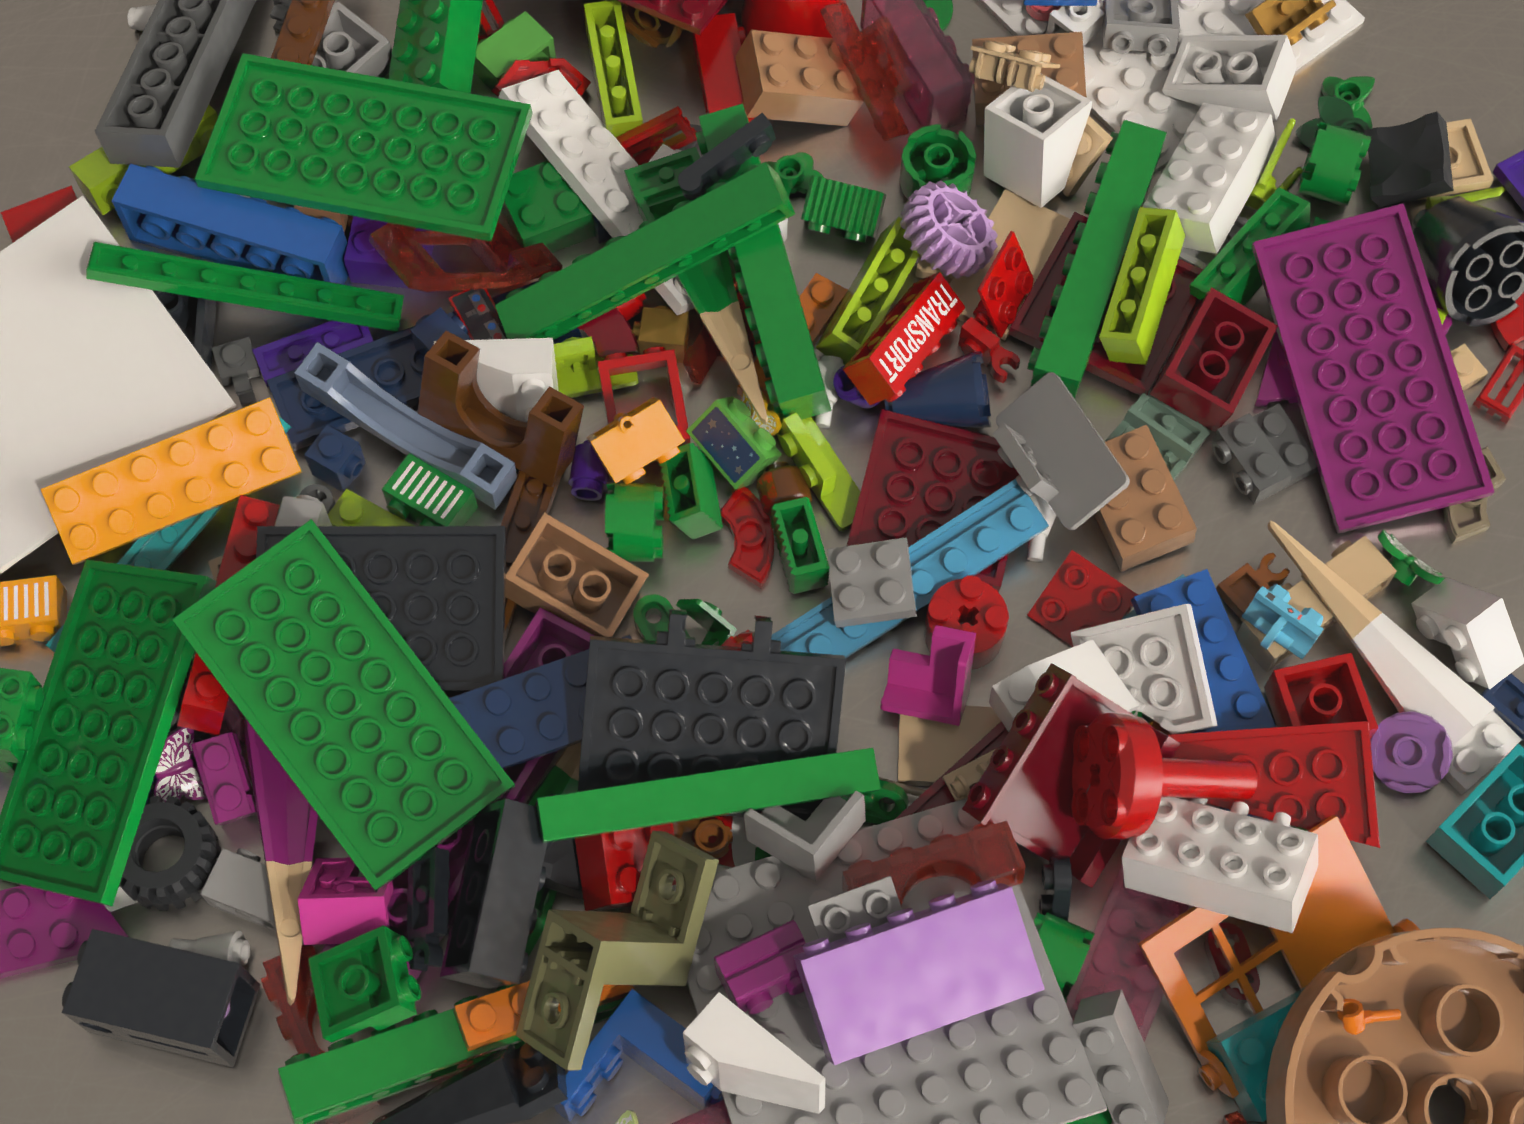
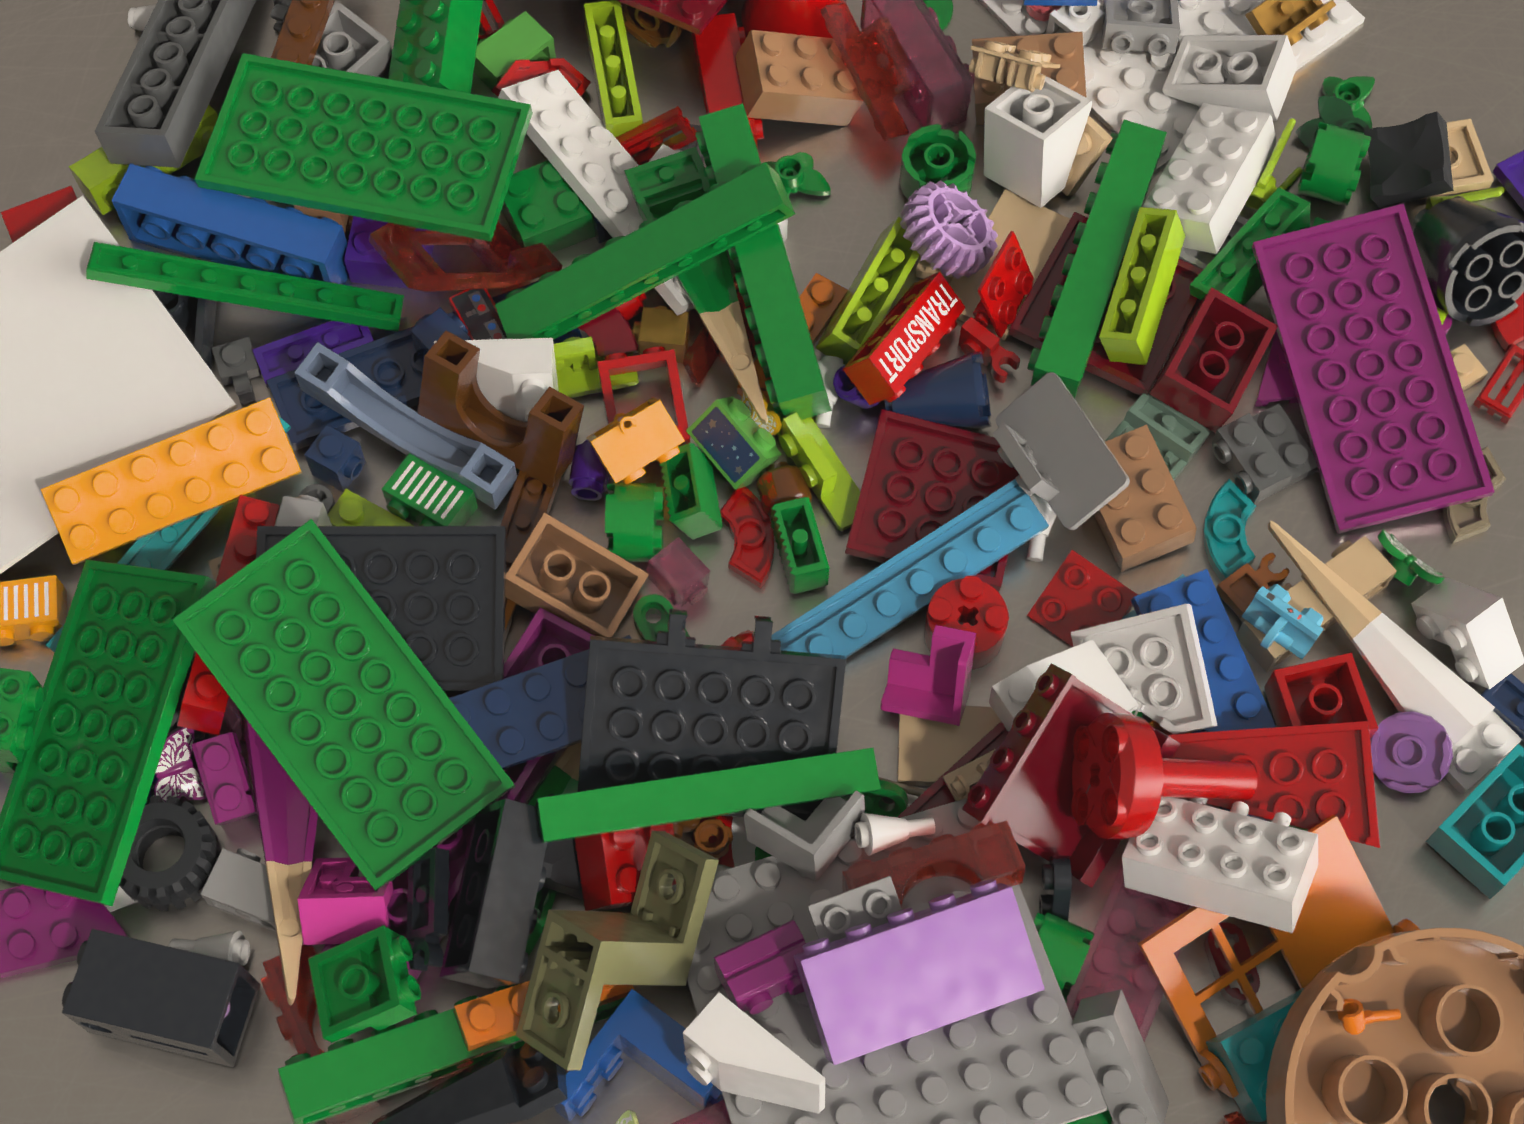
(679, 574): none -> clear pink brick
(709, 618): green bracket -> none
(727, 157): black plate -> none
(843, 208): green brick -> none
(871, 582): light grey plate -> none
(881, 832): none -> white cone
(1225, 530): none -> teal tile

